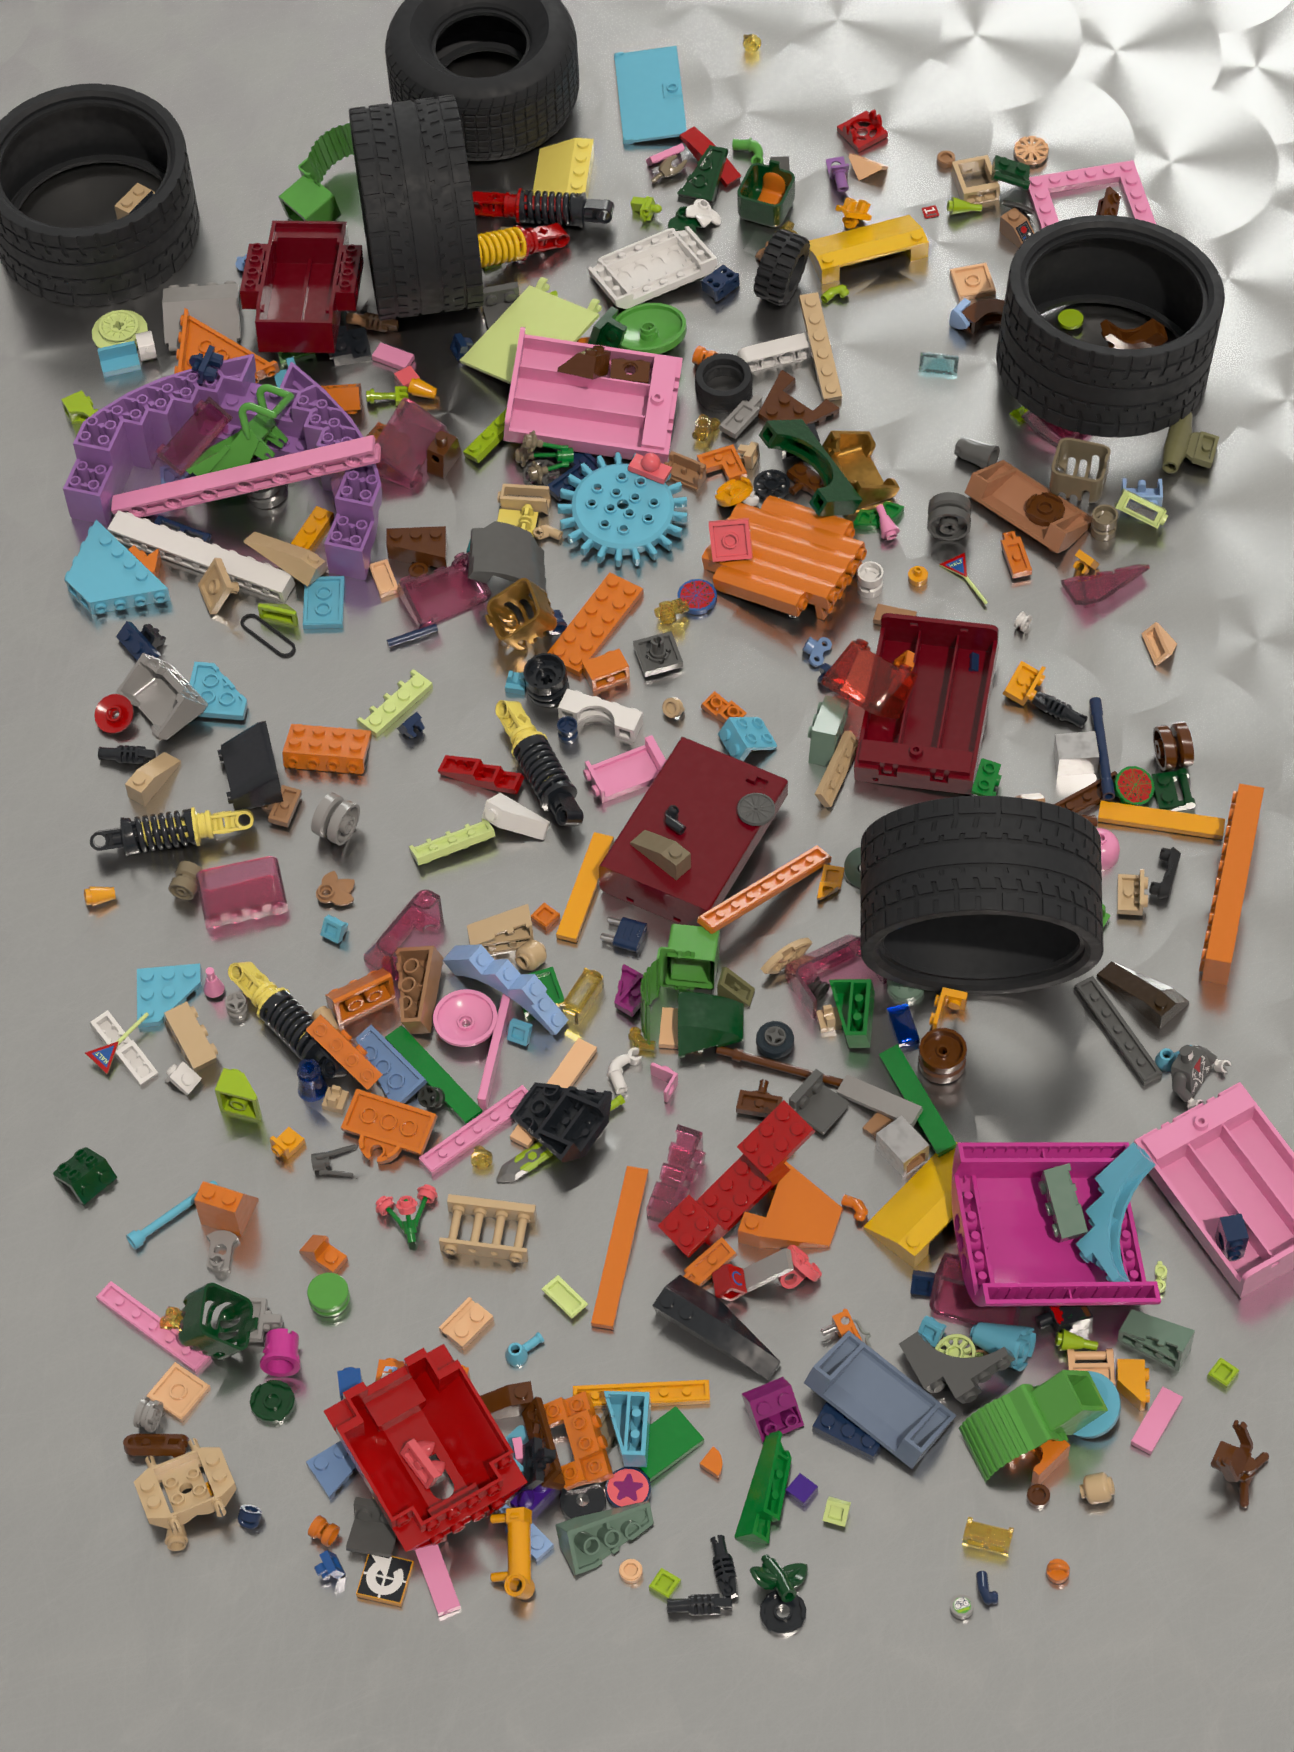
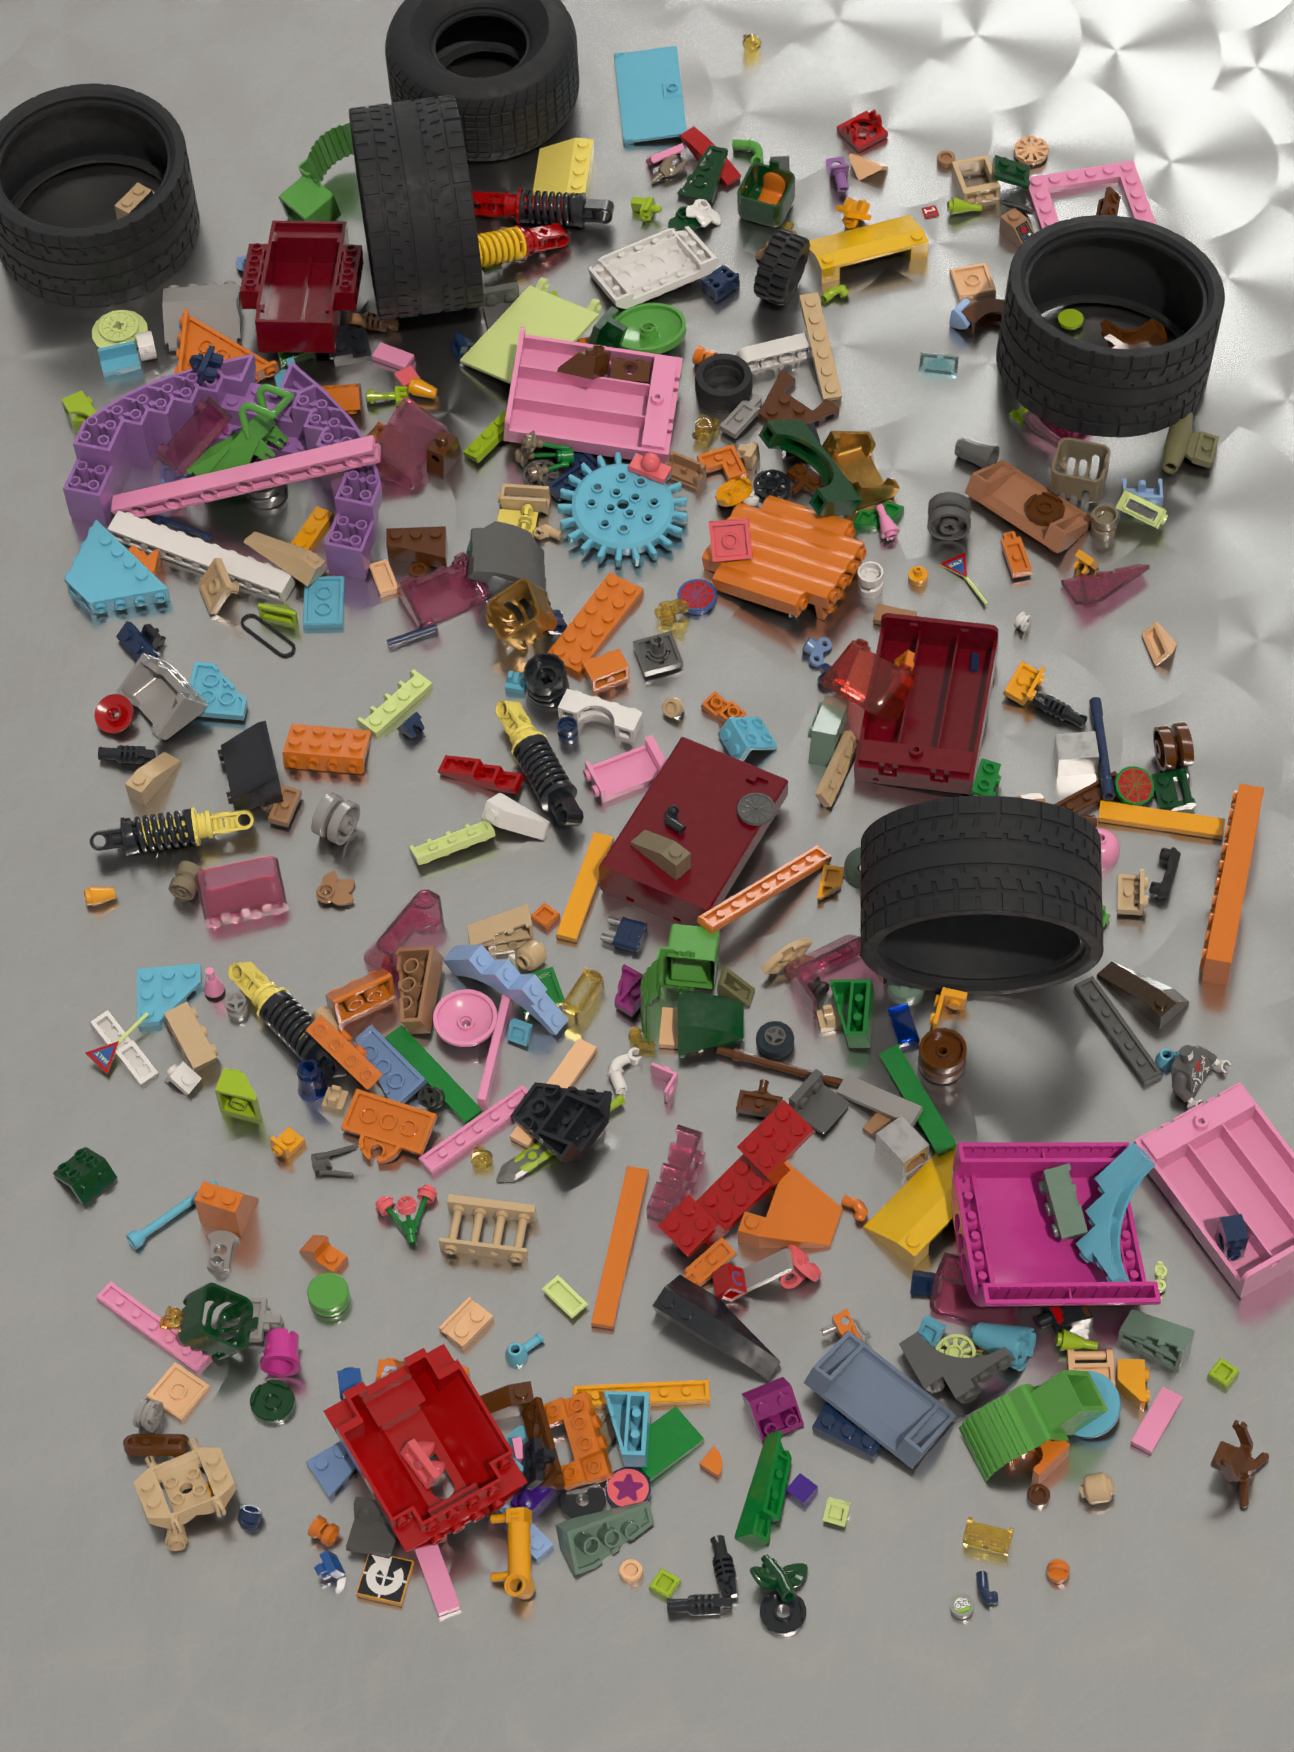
(333, 928): medium azure tile -> none

